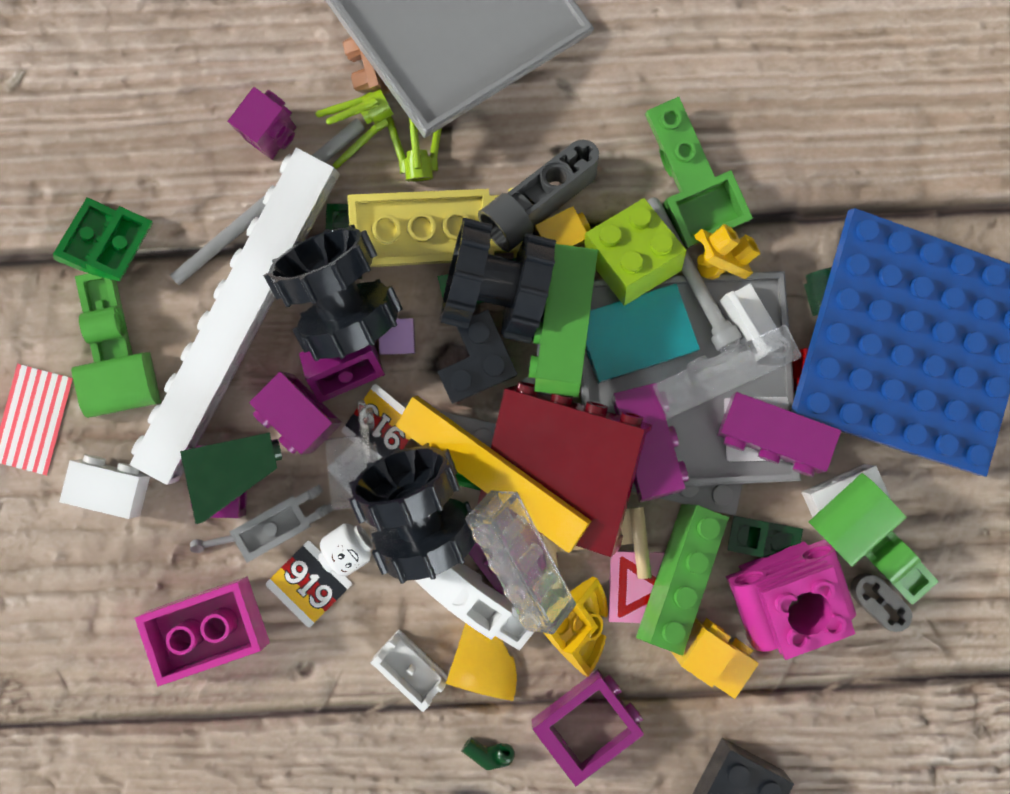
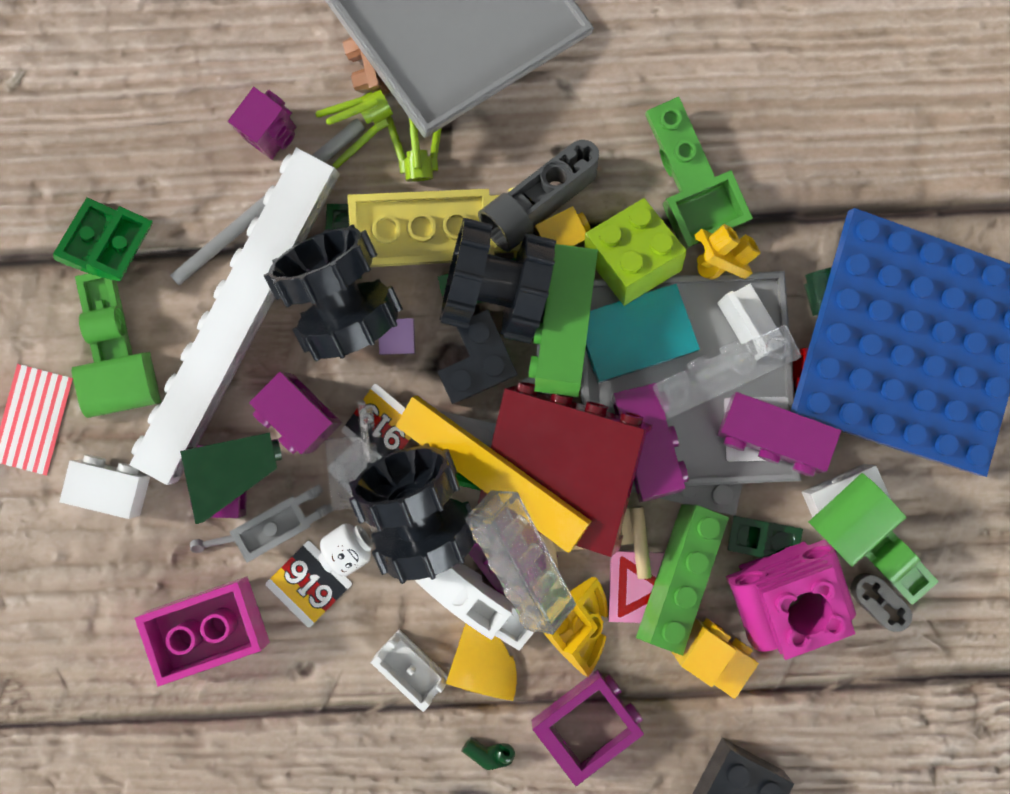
(336, 375): magenta brick -> none
(722, 330): light grey piece -> none

